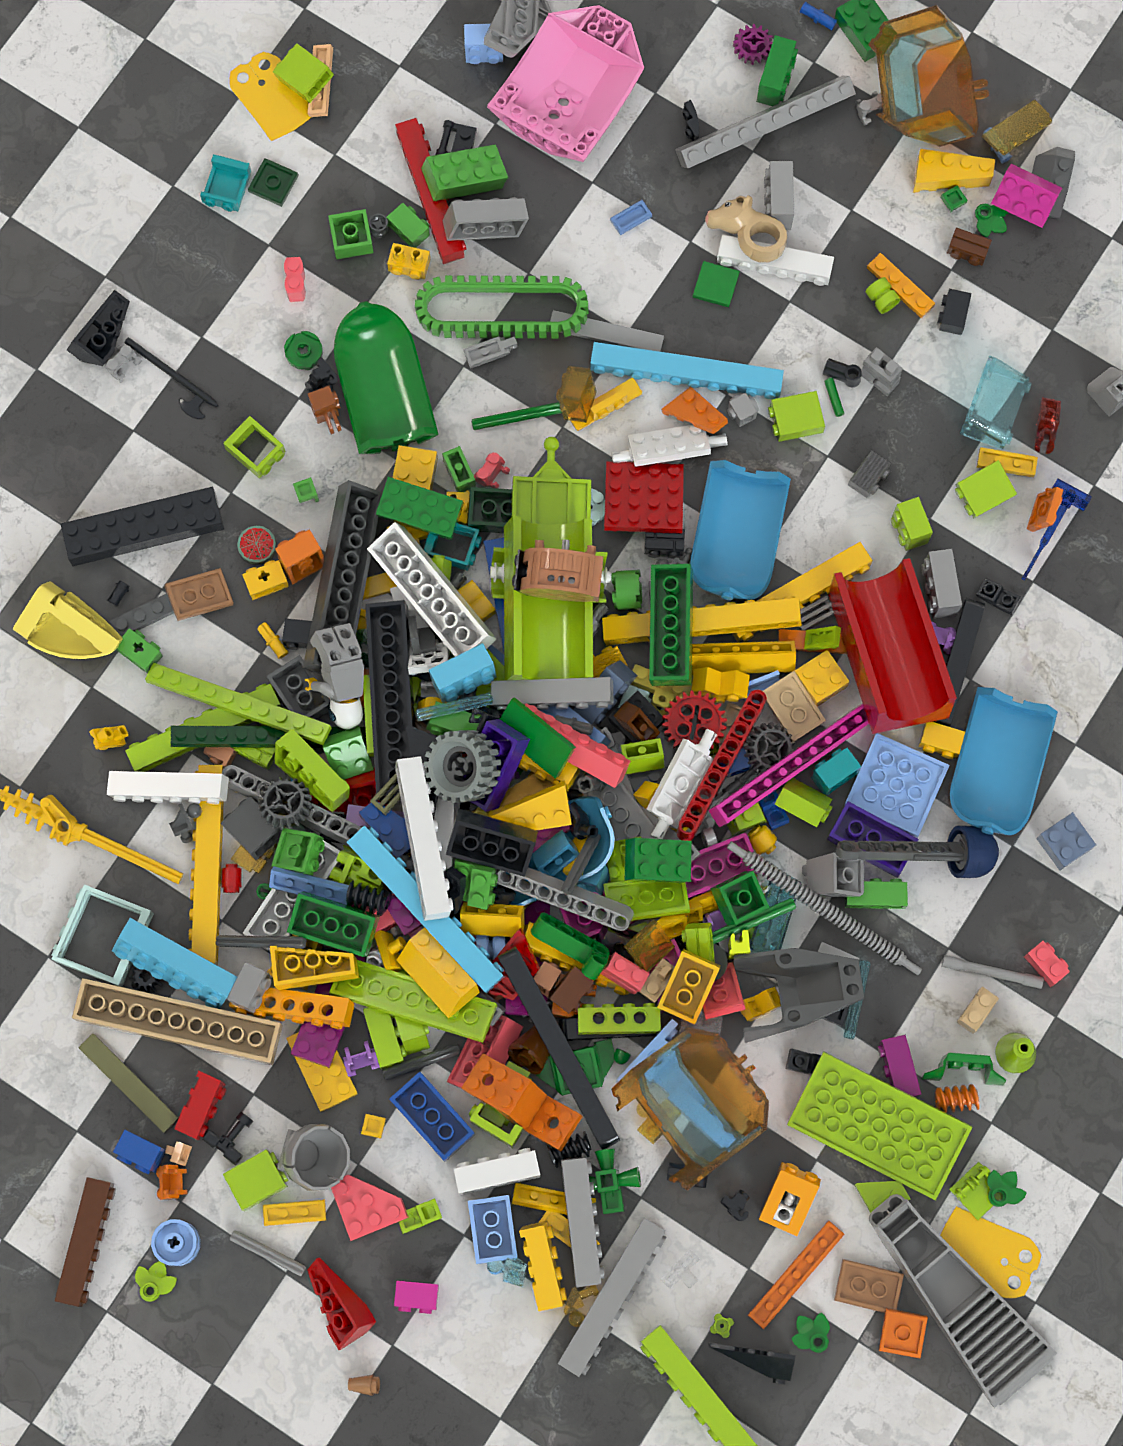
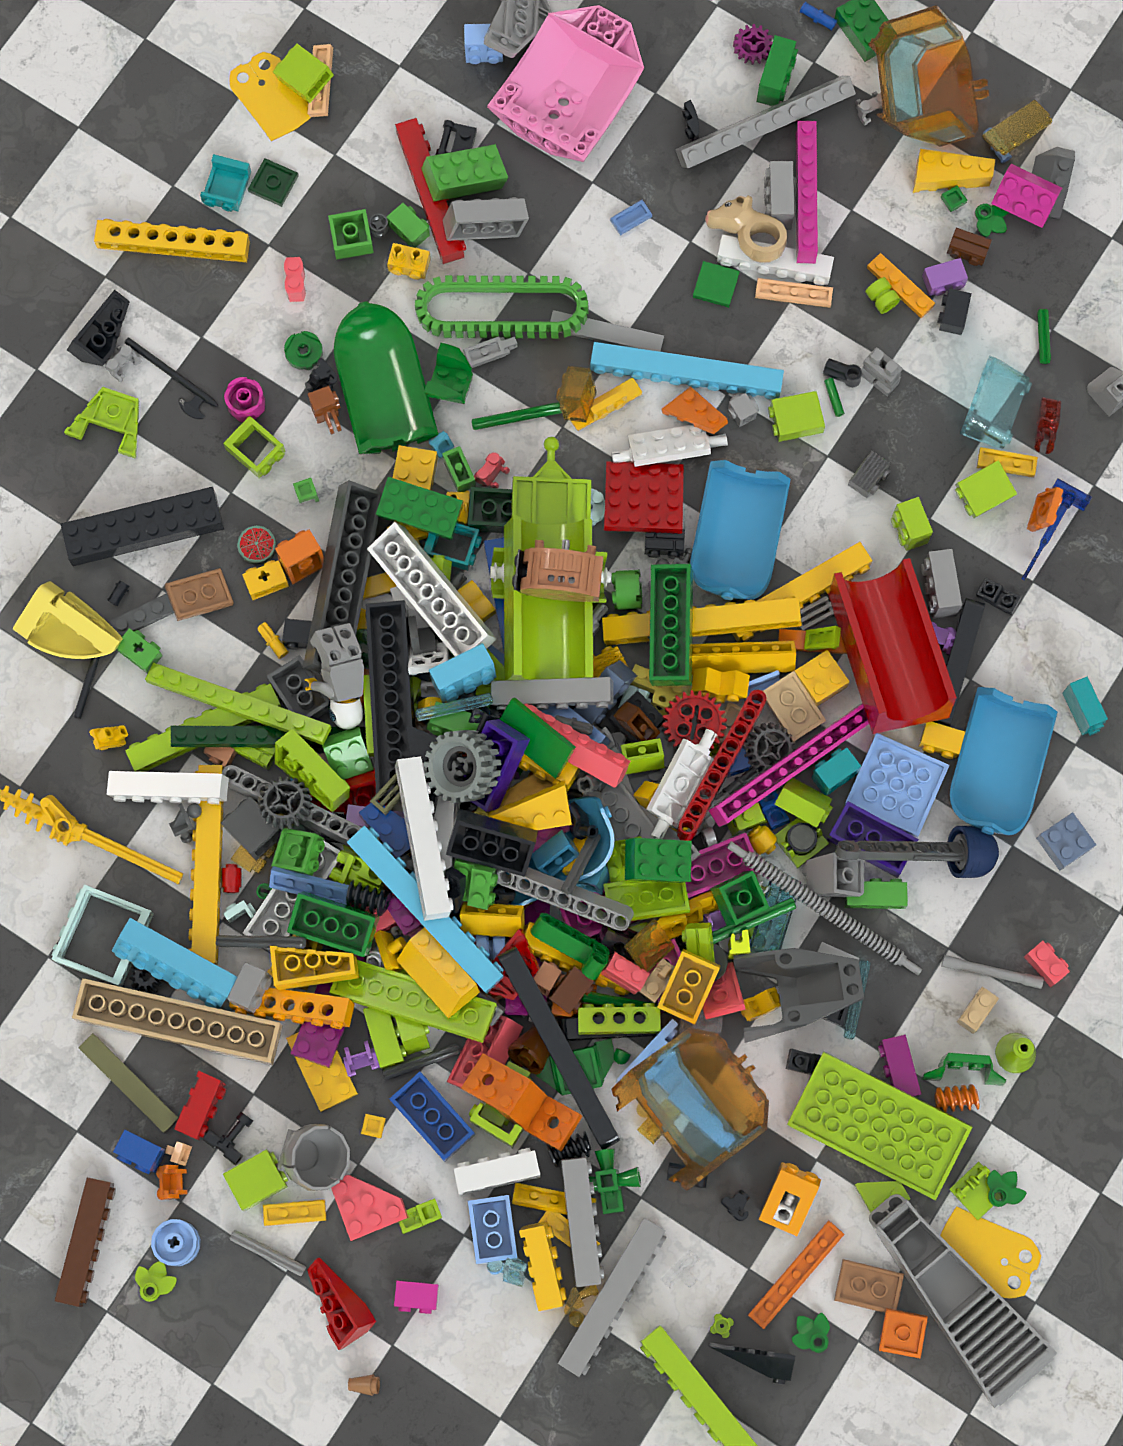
(86, 687): none -> black bar
(111, 411): none -> lime wing
(161, 245): none -> yellow brick
(236, 910): none -> light aqua bracket
(240, 389): none -> dark pink brick
(441, 443): none -> medium azure tile
(451, 375): none -> green piece
(599, 999): none -> green axle
(794, 292): none -> light nougat tile
(801, 840): none -> piece
(806, 192): none -> dark pink brick
(945, 276): none -> medium lavender brick
(1044, 336): none -> green axle
(1085, 706): none -> teal brick

